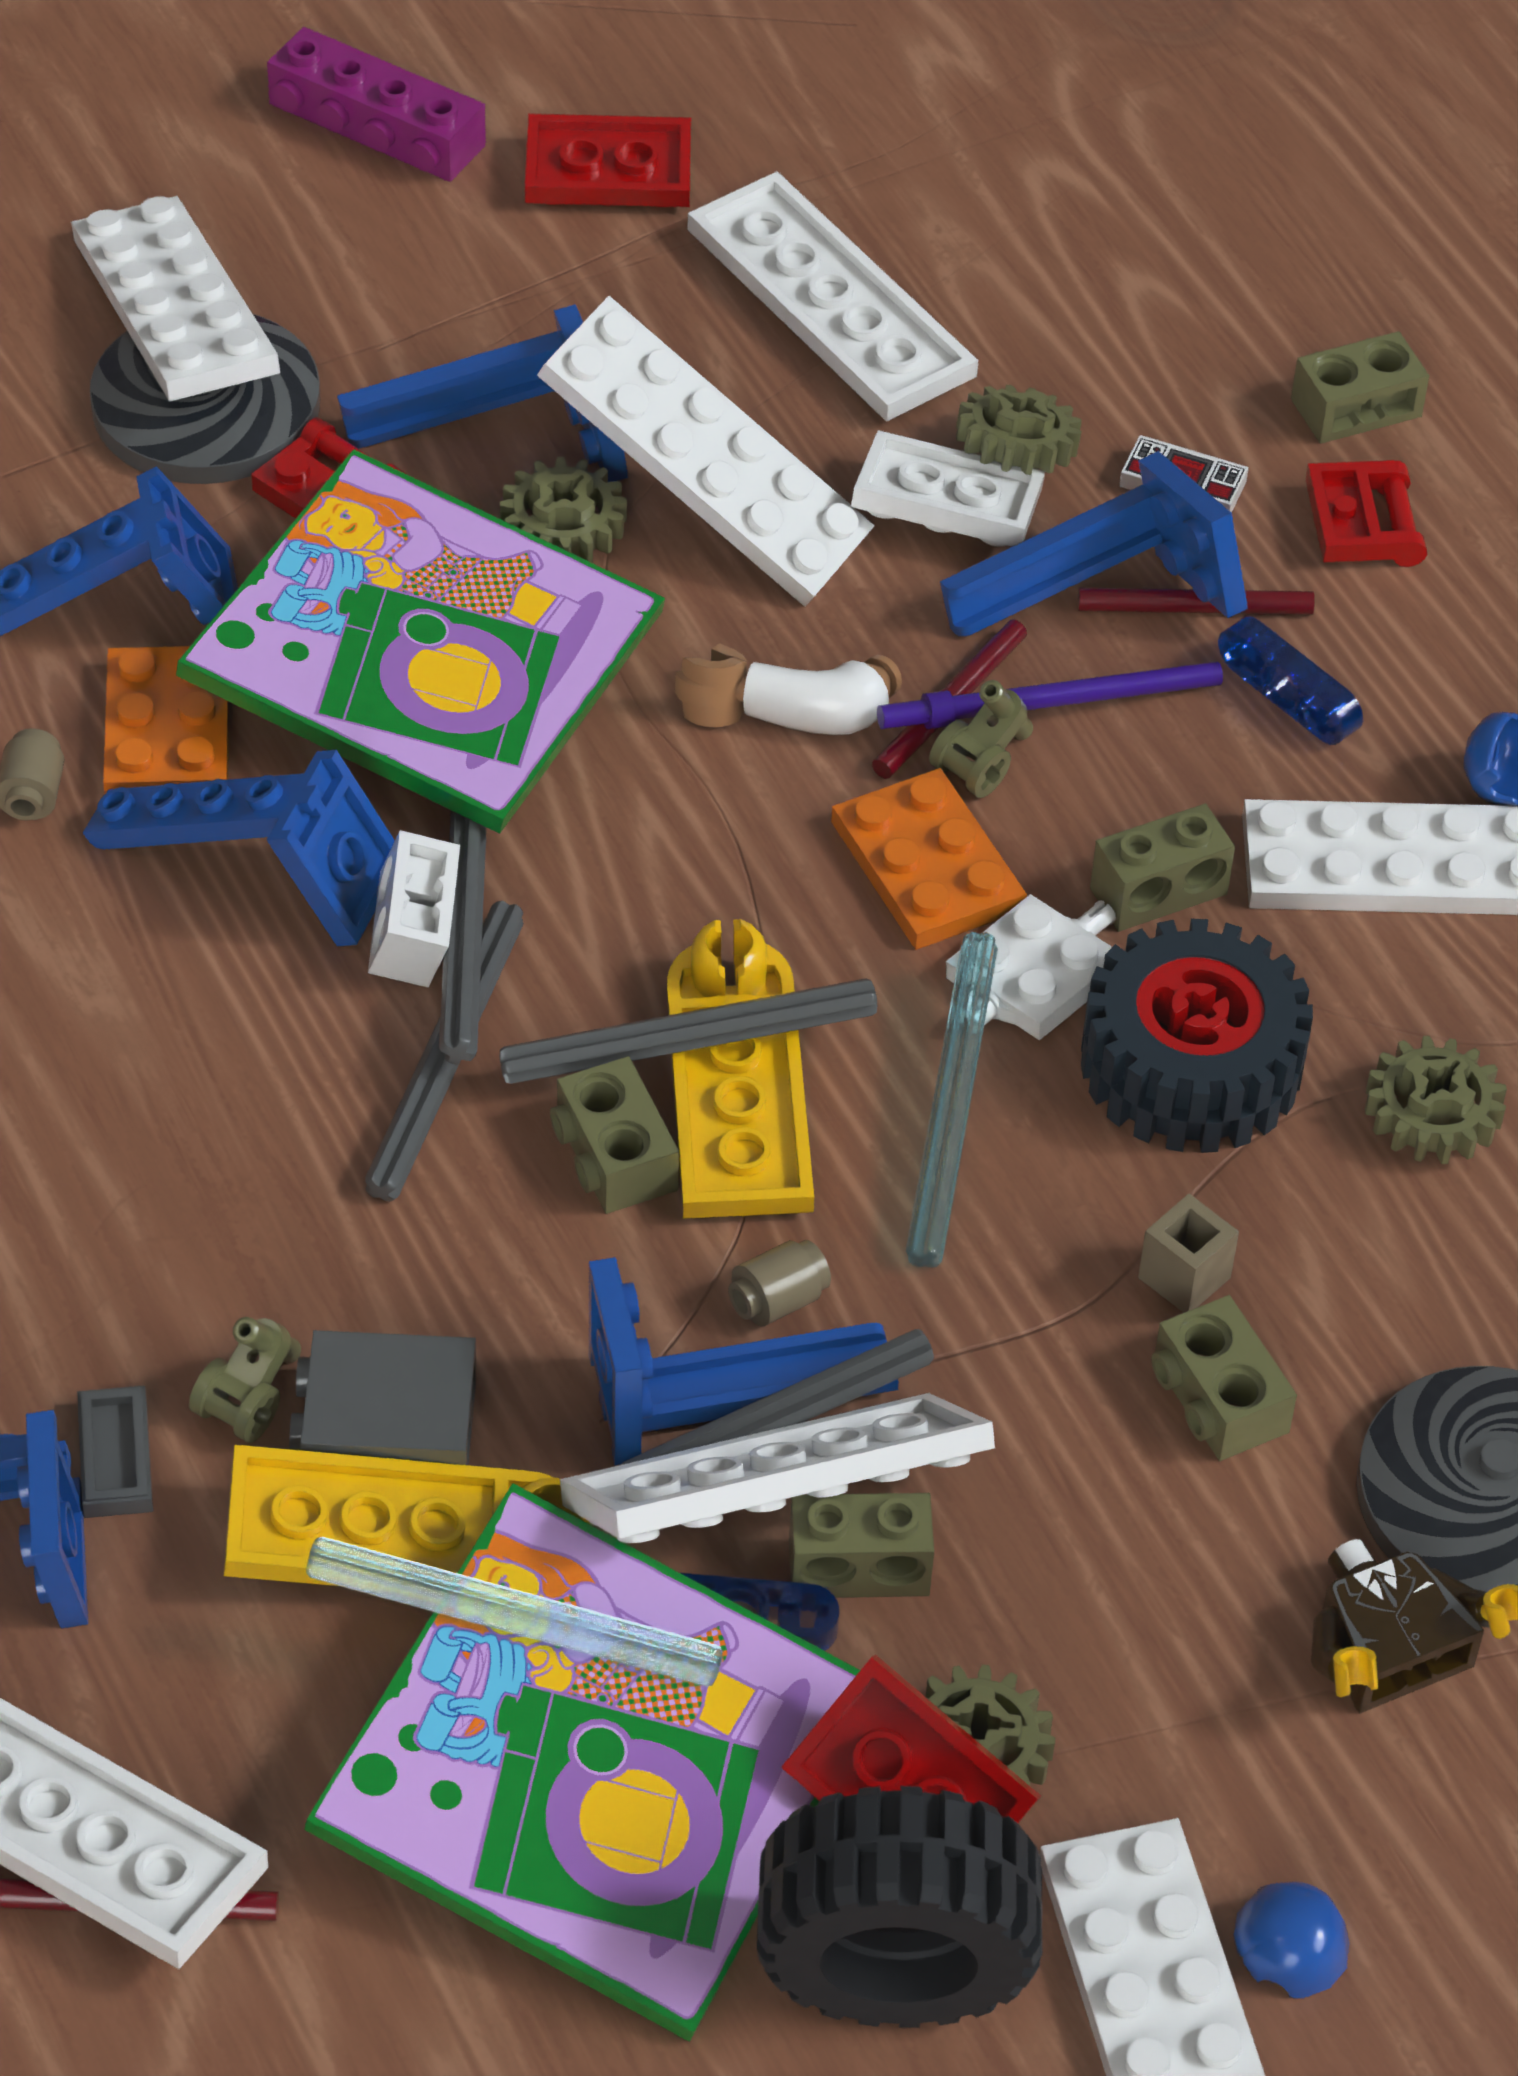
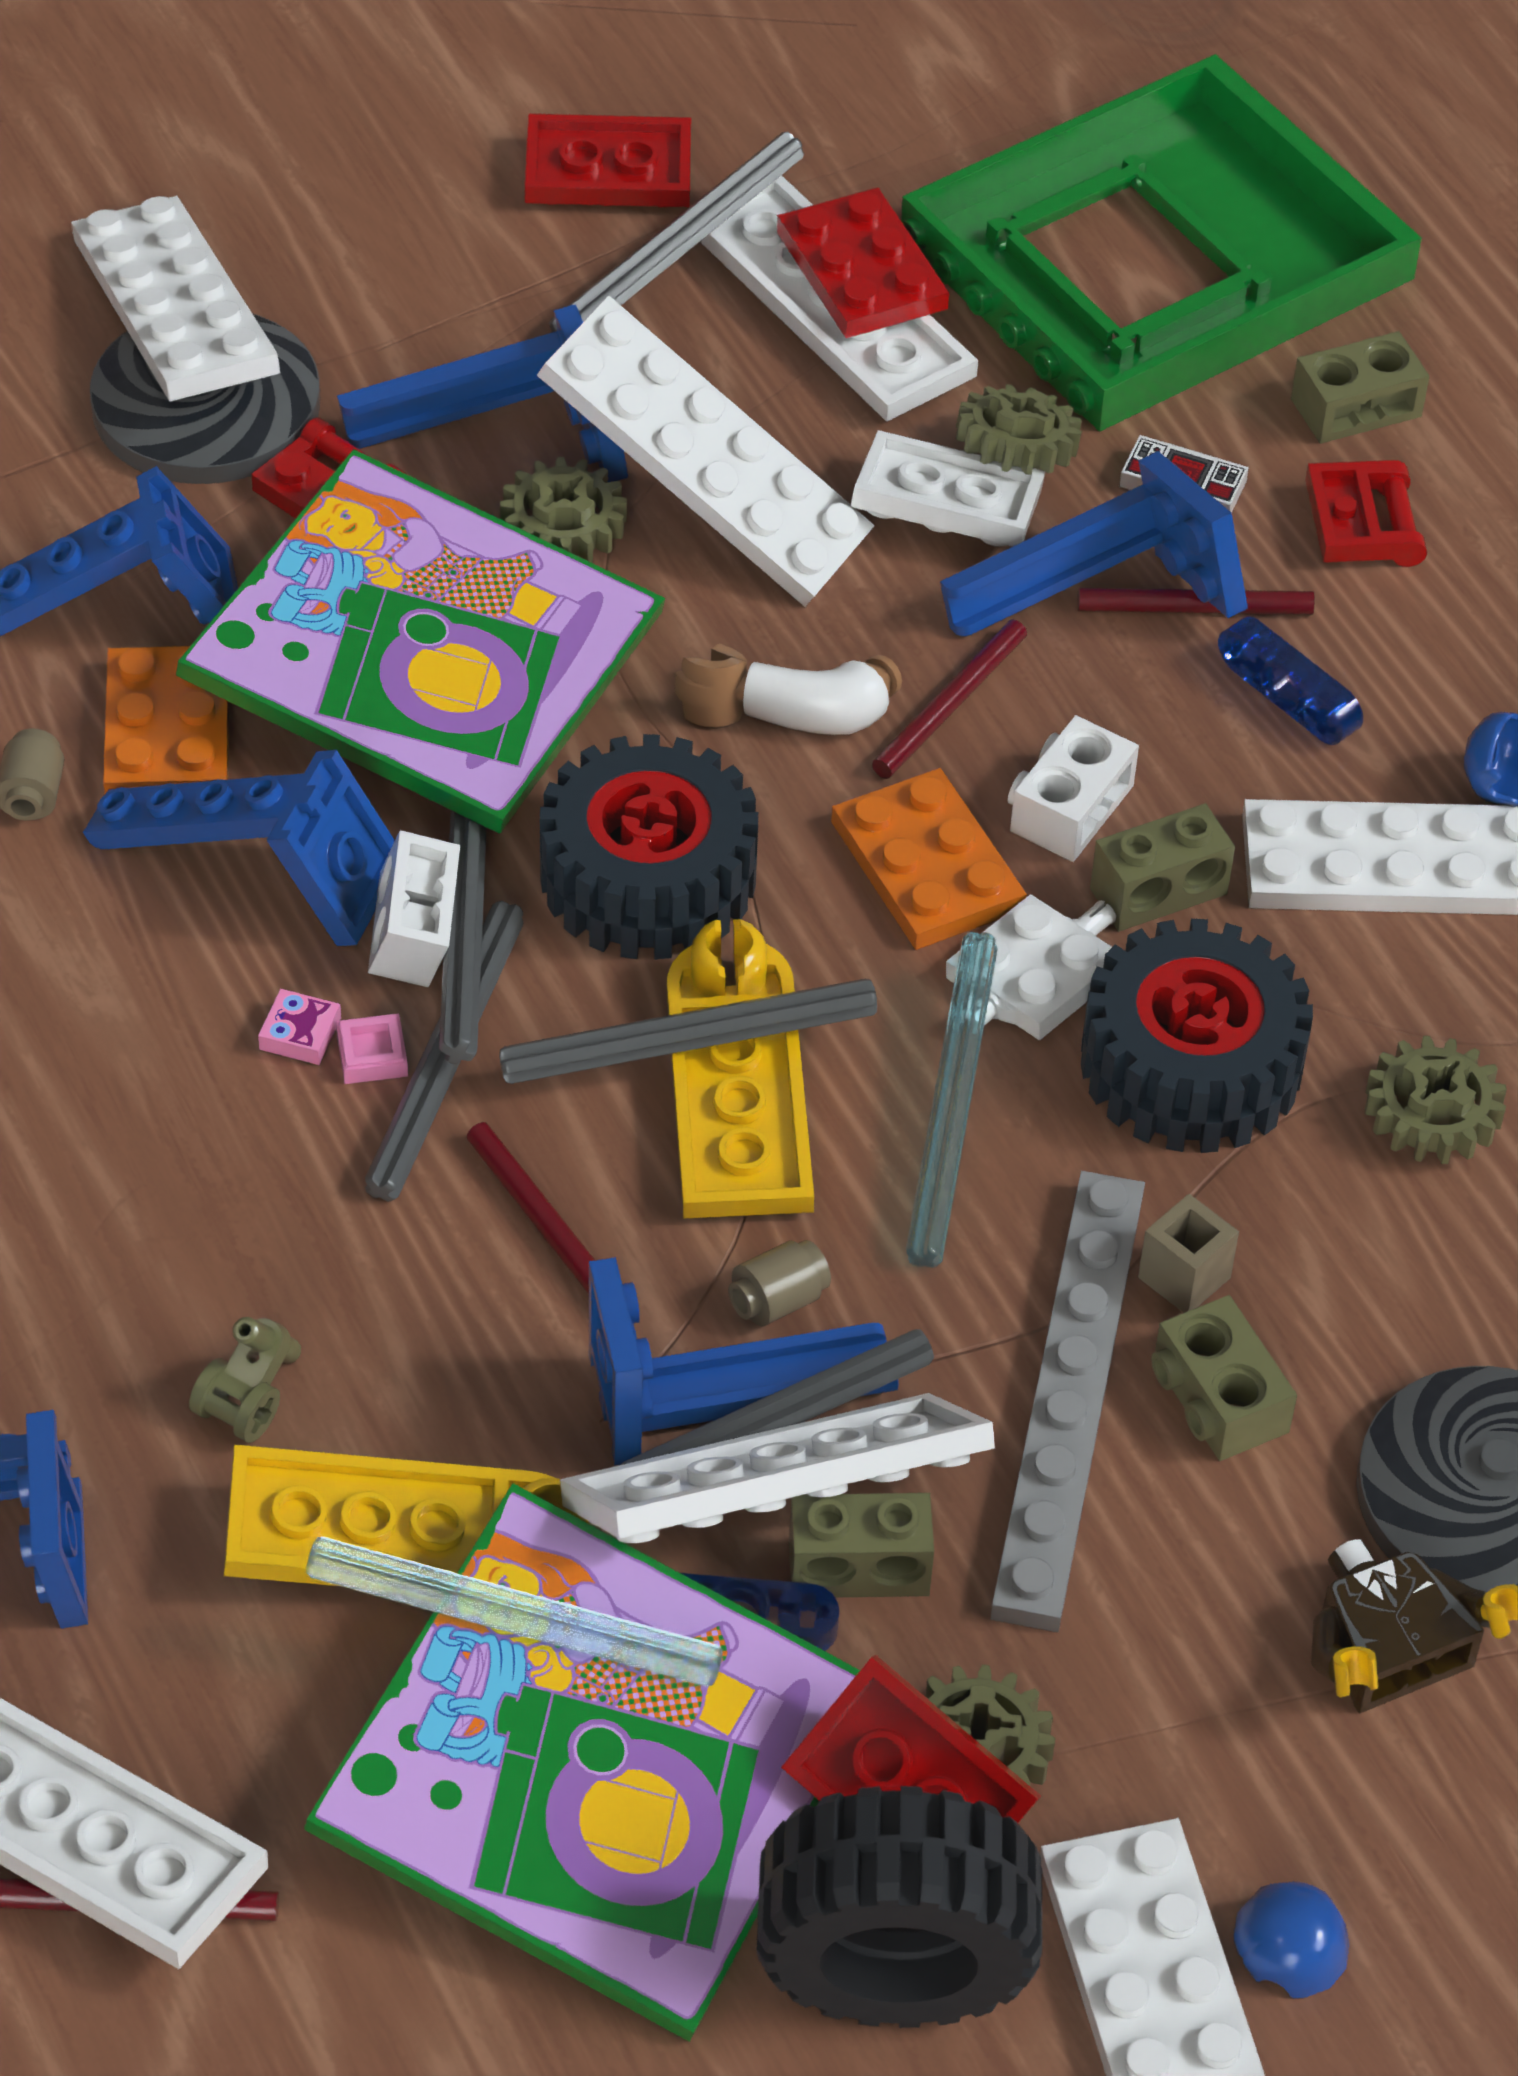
(114, 1451): dark grey tile -> none
(299, 1026): none -> tile
(371, 1048): none -> bright pink tile
(376, 104): magenta brick -> none
(387, 1396): dark grey brick -> none
(532, 1201): none -> dark red bar
(616, 1135): olive brick -> none
(647, 887): none -> black wheel
(692, 225): none -> axle
(862, 262): none -> red plate
(942, 708): dark purple bar -> none
(983, 740): olive piece -> none
(1068, 1403): none -> light grey plate
(1072, 787): none -> white brick
(1222, 173): none -> green panel

